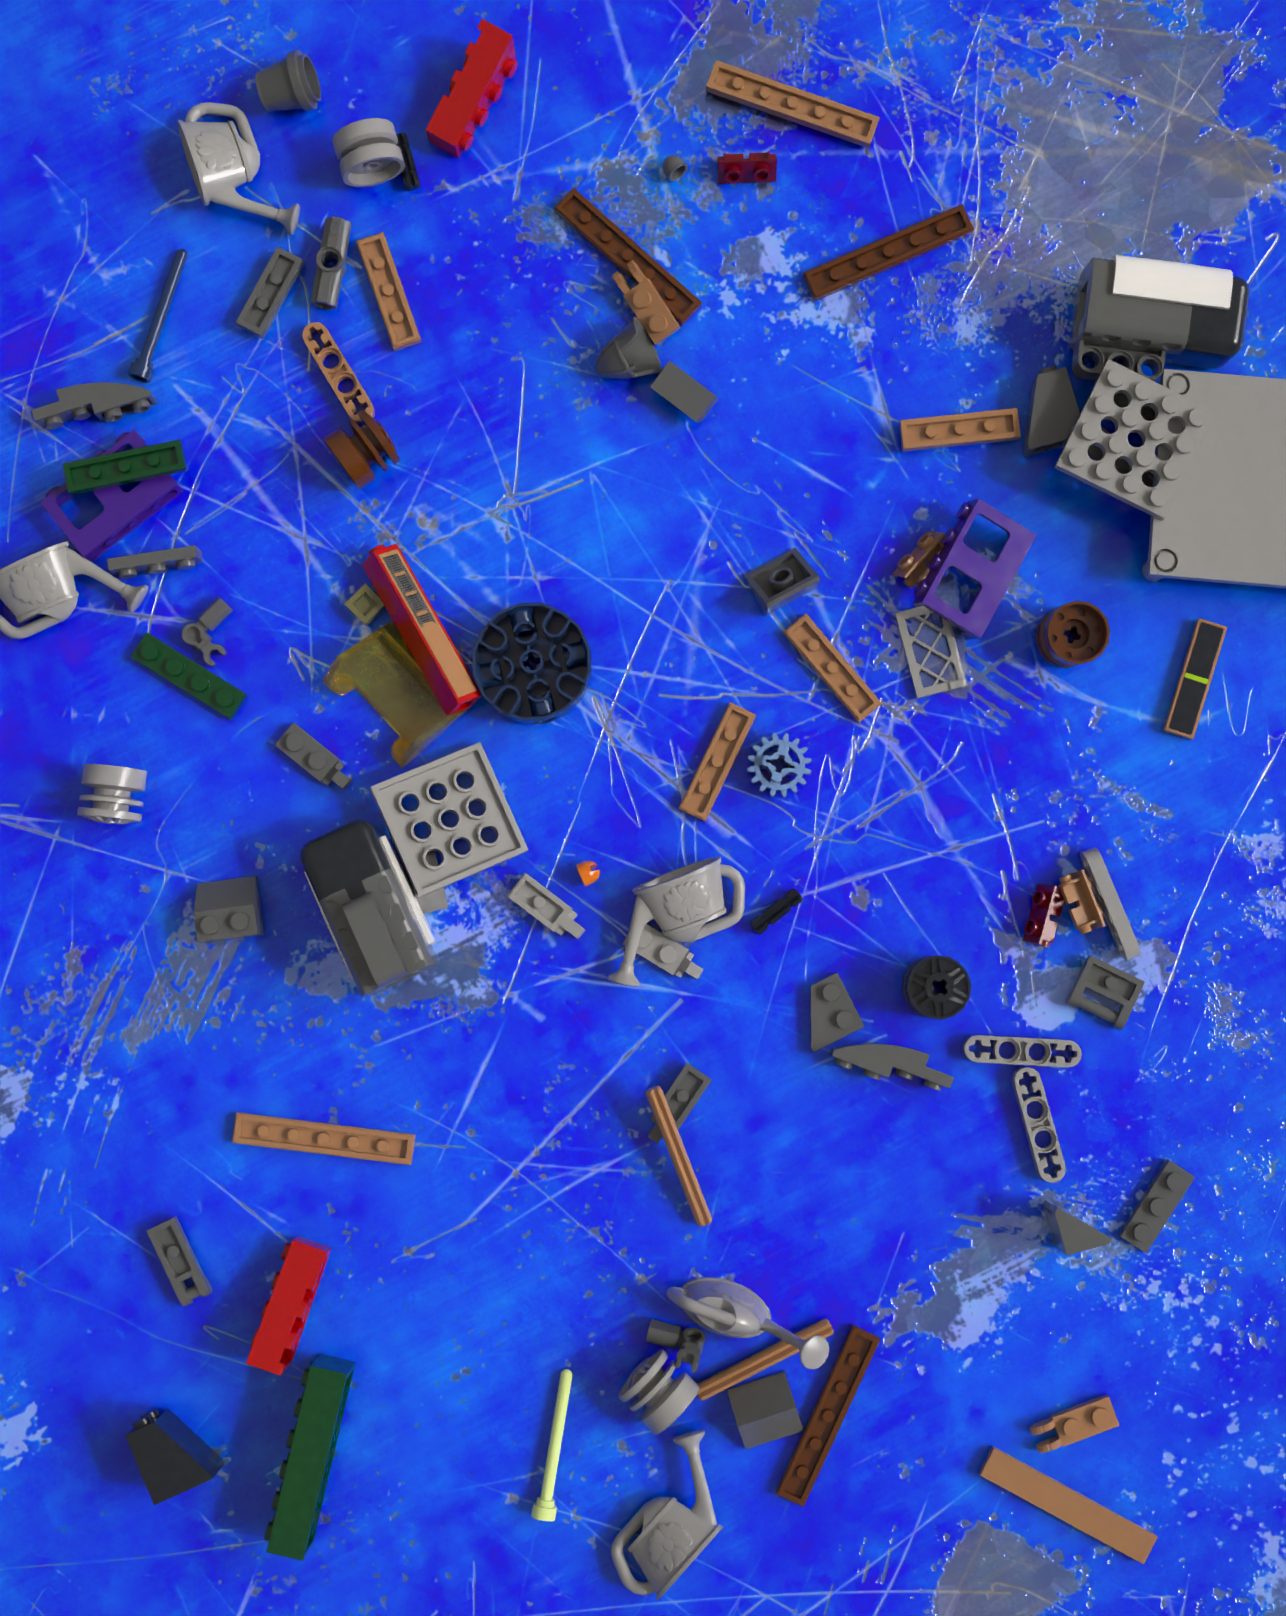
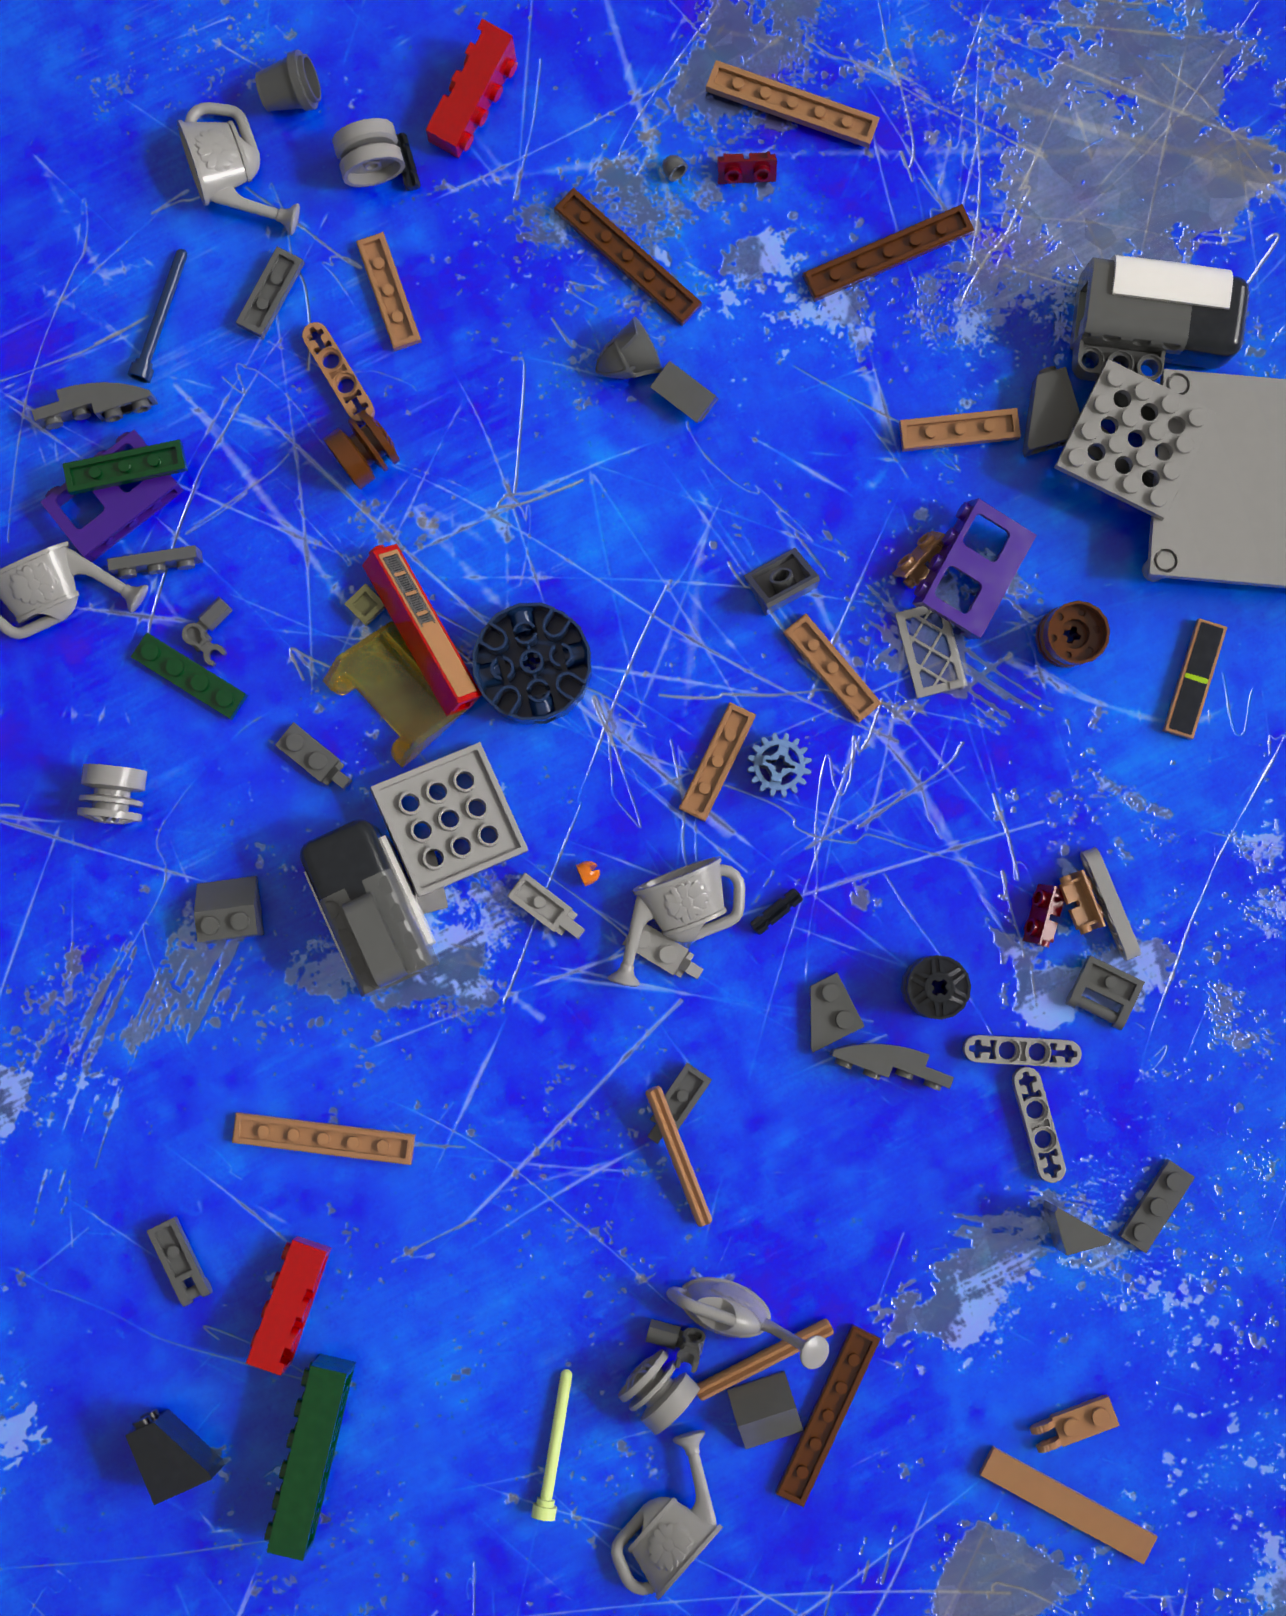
(333, 246): dark grey piece -> none
(647, 305): medium nougat hinge -> none

